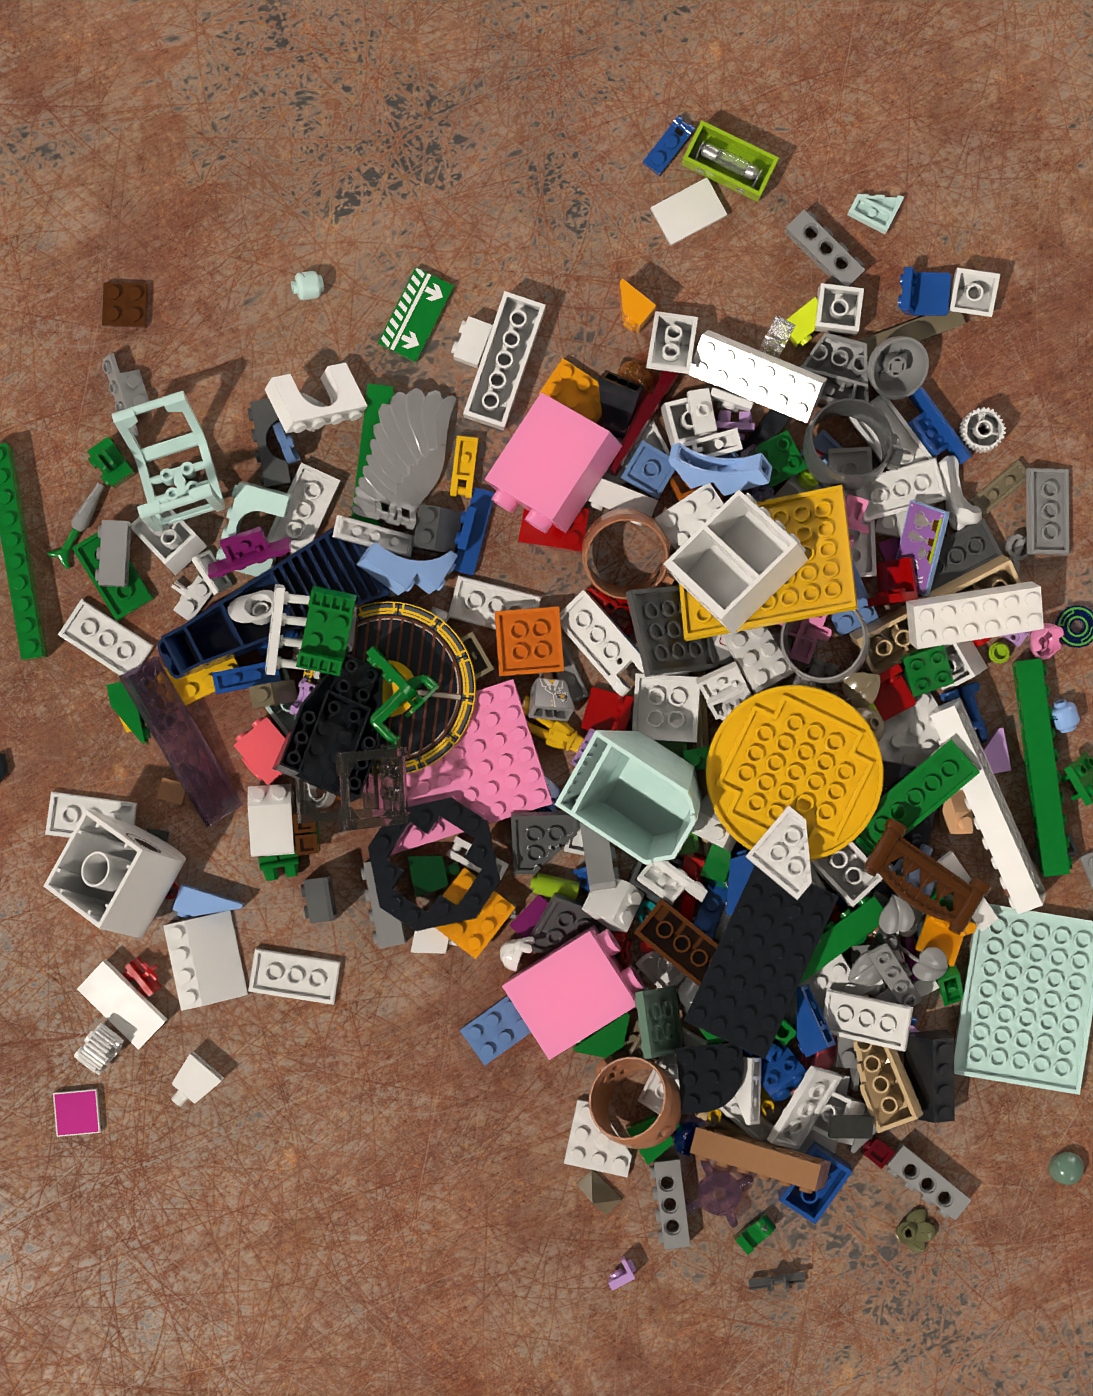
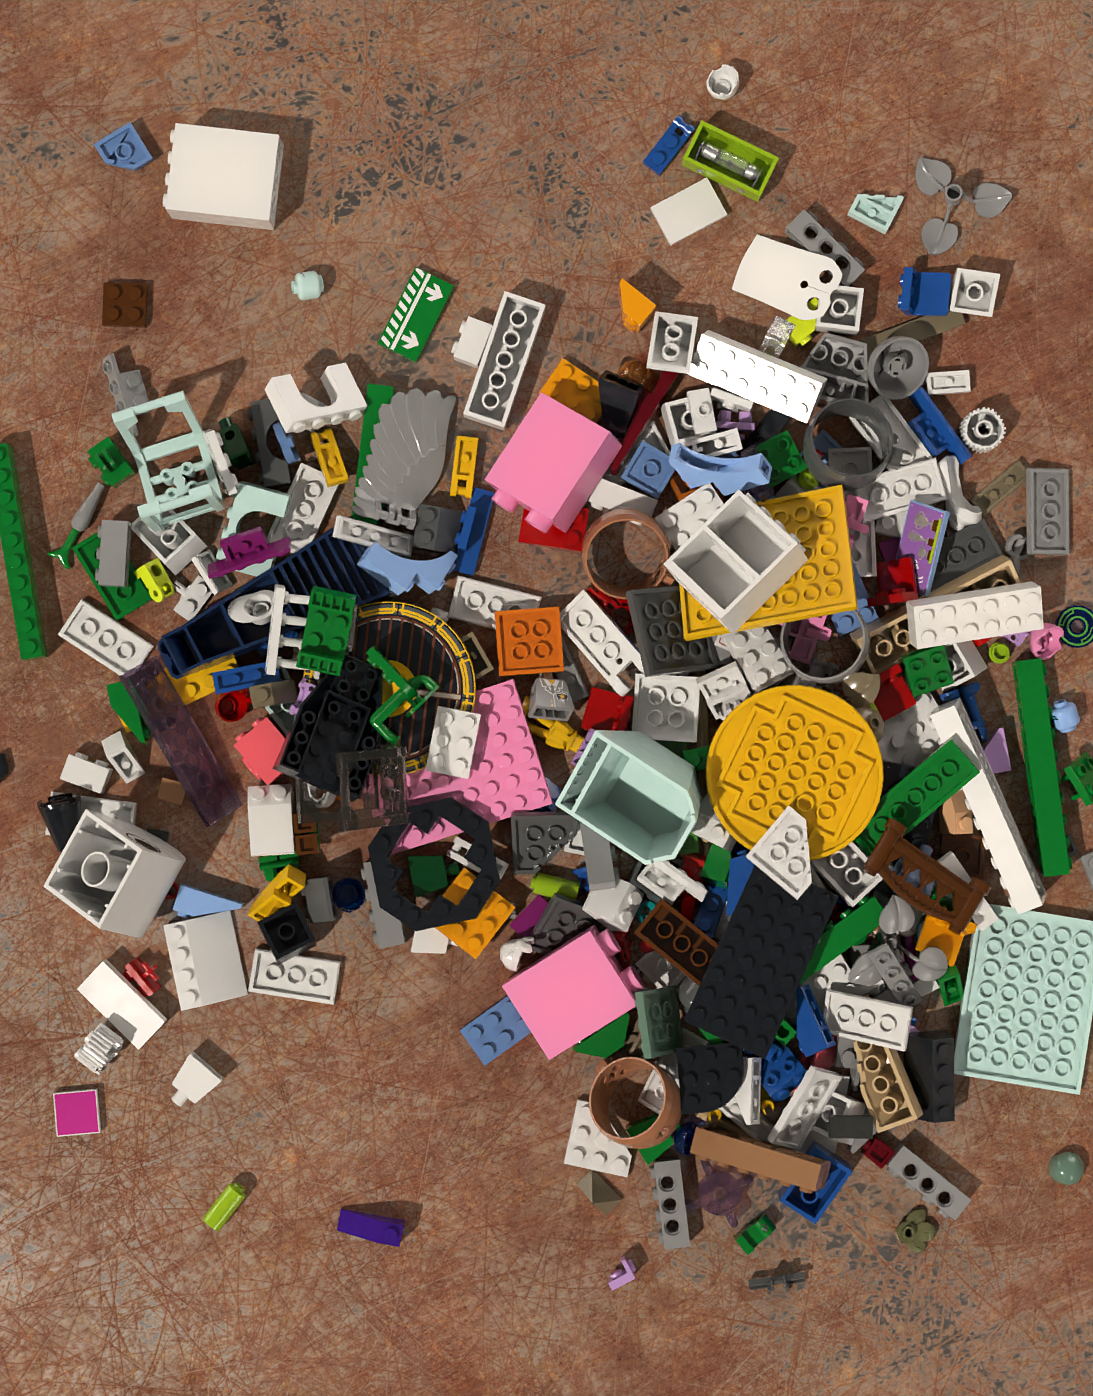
(61, 817): none -> black cone
(86, 772): none -> white brick
(122, 757): none -> white slope
(124, 149): none -> medium blue plate
(155, 580): none -> neon yellow leg
(221, 461): none -> white plate
(223, 176): none -> white container
(224, 1206): none -> lime brick
(233, 705): none -> red piece
(235, 445): none -> dark green torso
(278, 893): none -> yellow slope
(287, 933): none -> black brick
(329, 458): none -> yellow plate
(348, 894): none -> clear blue hair
(371, 1227): none -> dark purple slope
(453, 742): none -> white plate
(723, 82): none -> white hair
(774, 276): none -> white piece
(935, 175): none -> light grey plant
(948, 382): none -> white plate
(968, 851): none -> reddish brown plate

